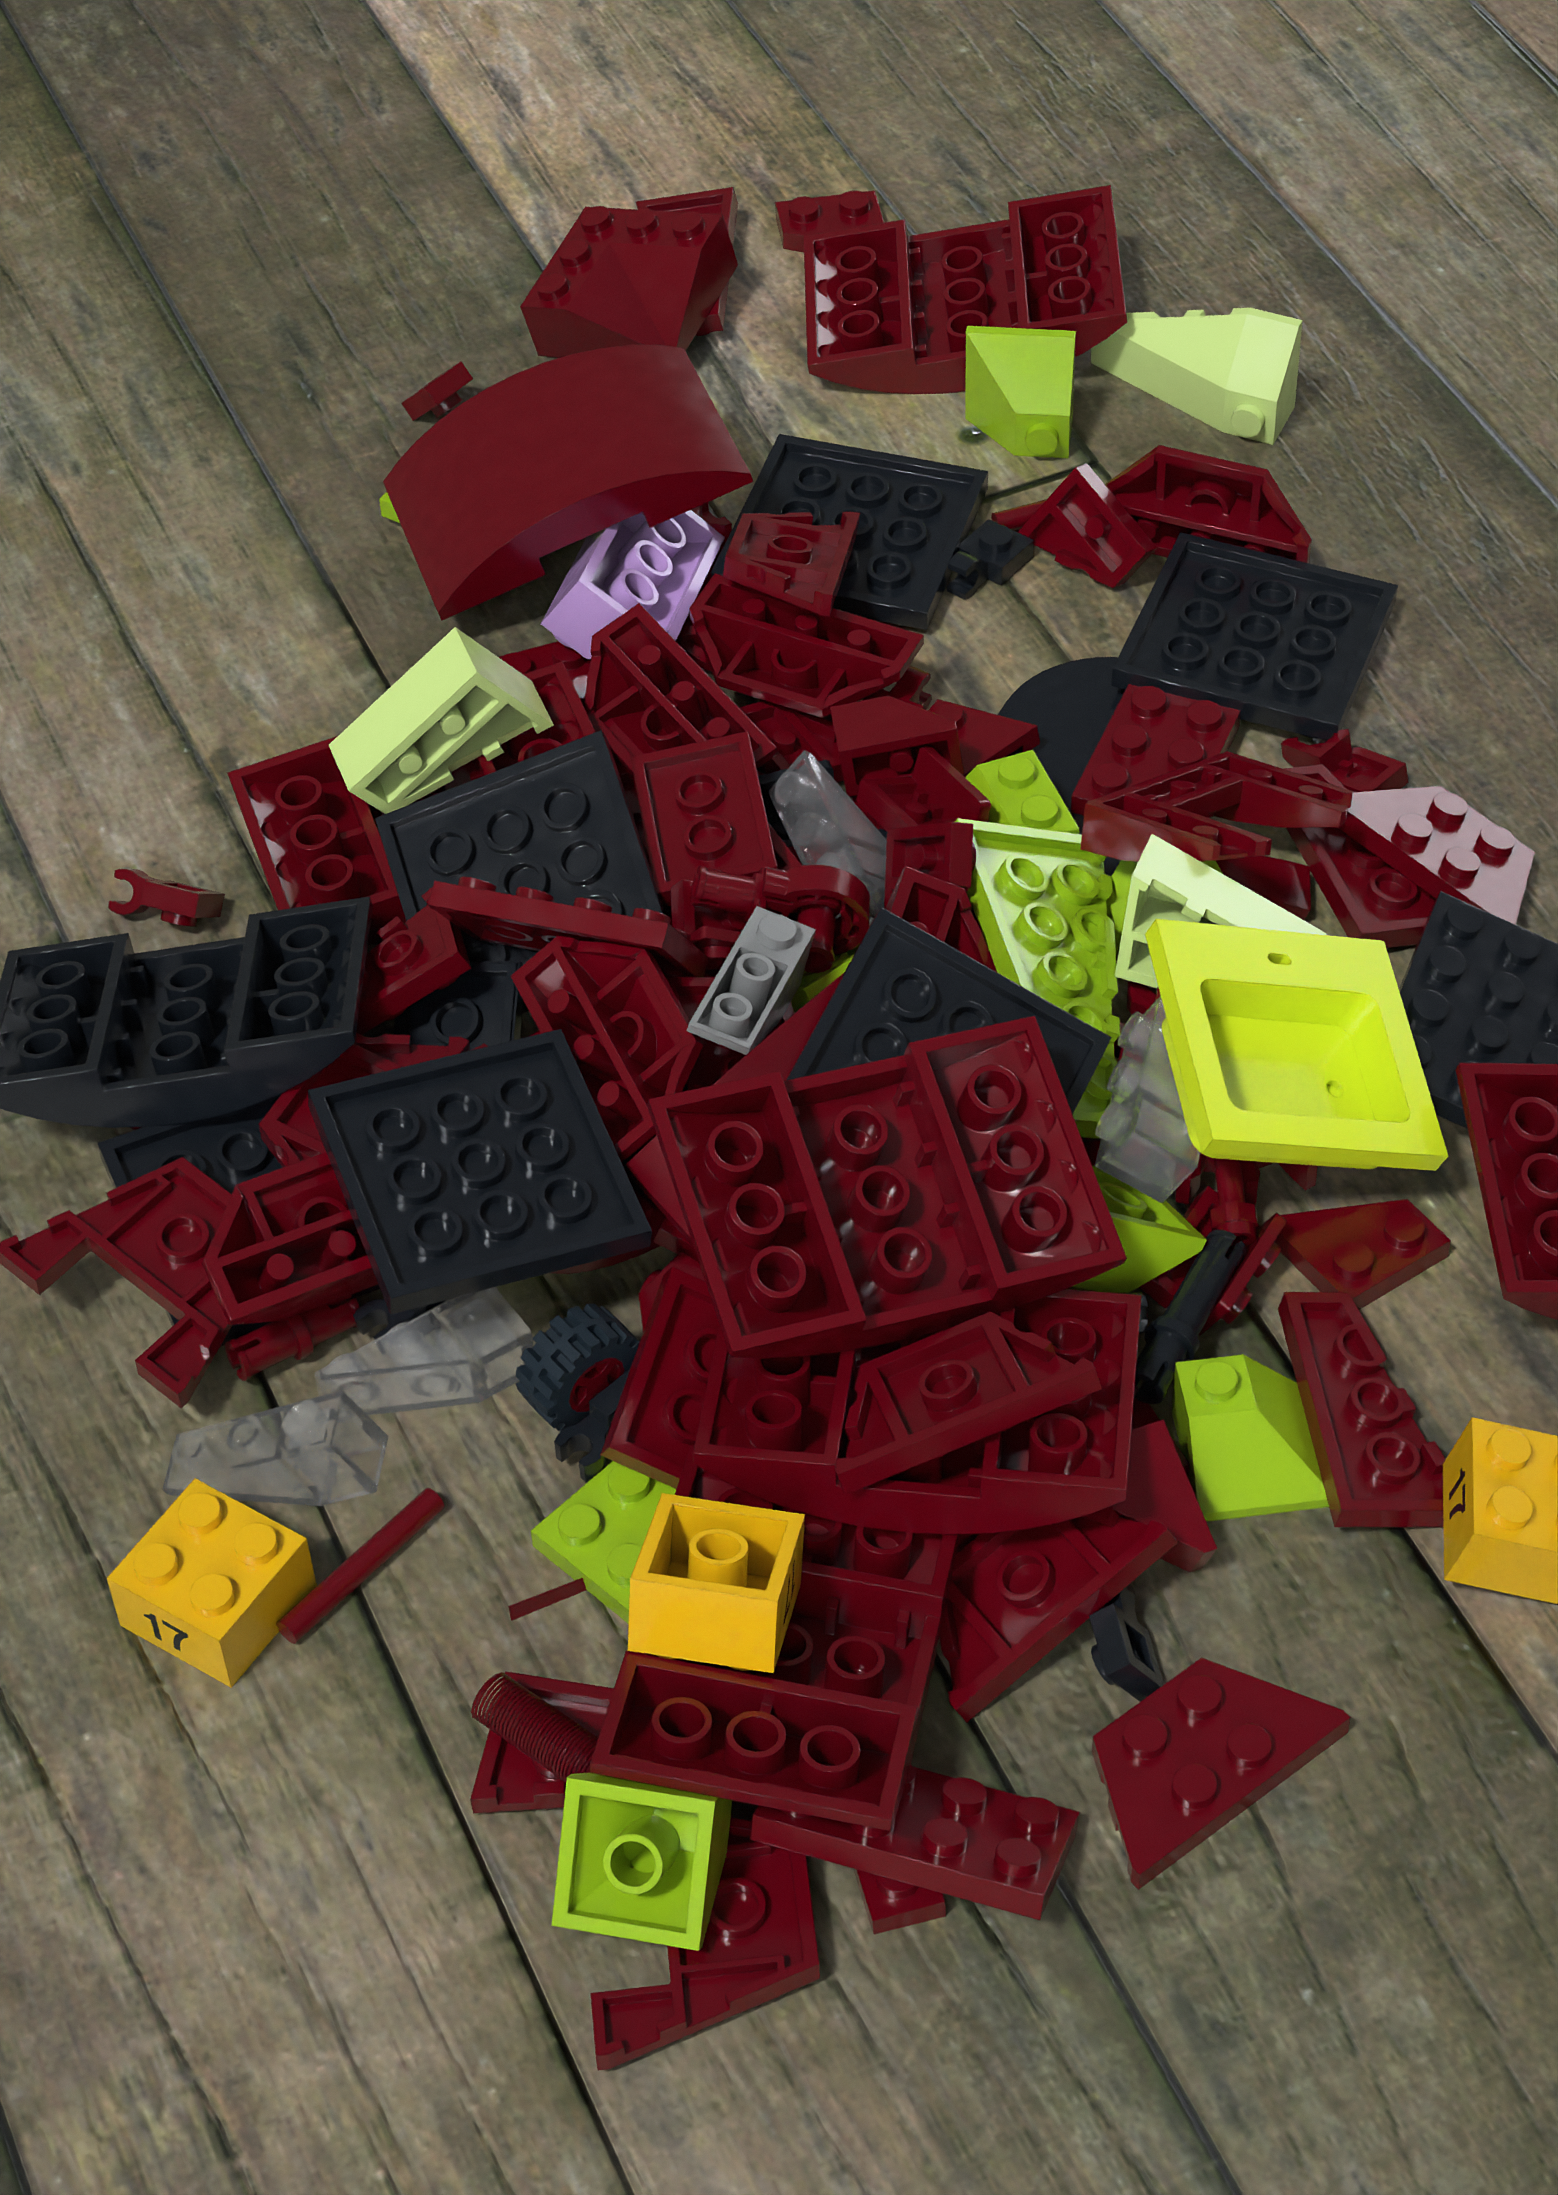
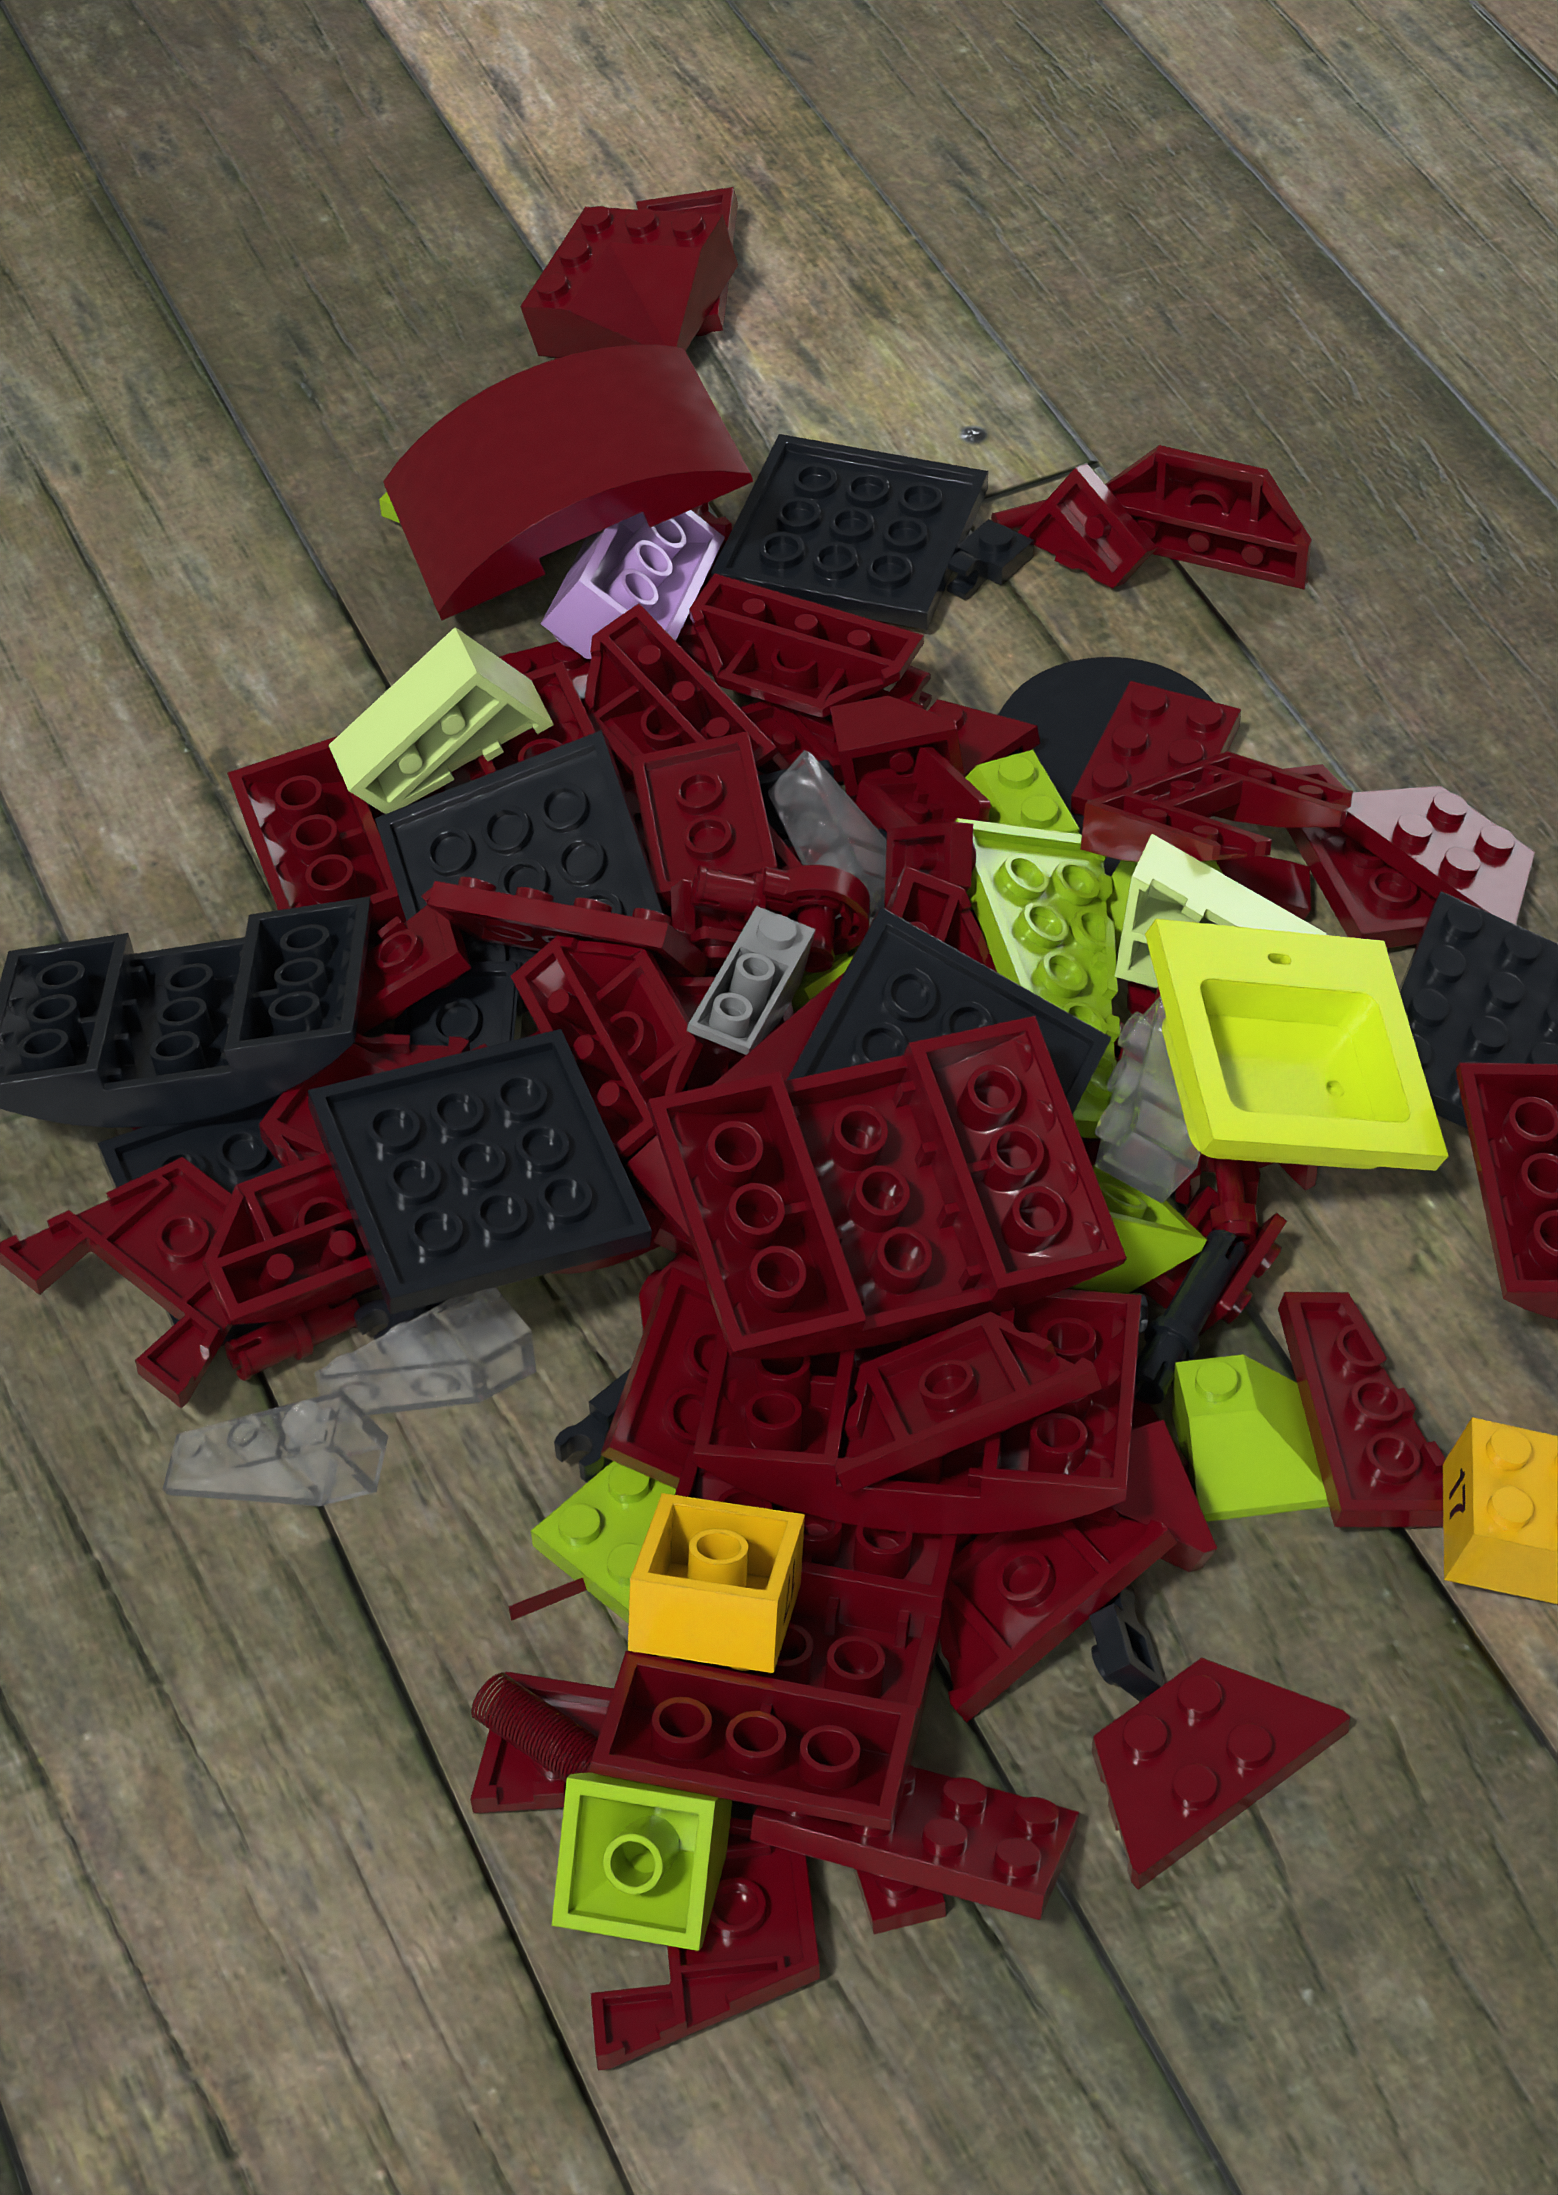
(178, 901): dark red plate -> none
(212, 1582): yellow brick -> none
(360, 1565): dark red bar -> none
(438, 394): dark red plate -> none
(574, 1363): black wheel -> none
(792, 557): dark red wing -> none
(824, 214): dark red wing -> none
(897, 306): dark red slope -> none
(1021, 388): lime slope -> none
(1218, 368): yellowish green wedge -> none
(1257, 635): black plate -> none
(1353, 767): dark red slope -> none
(1362, 1247): dark red wing -> none

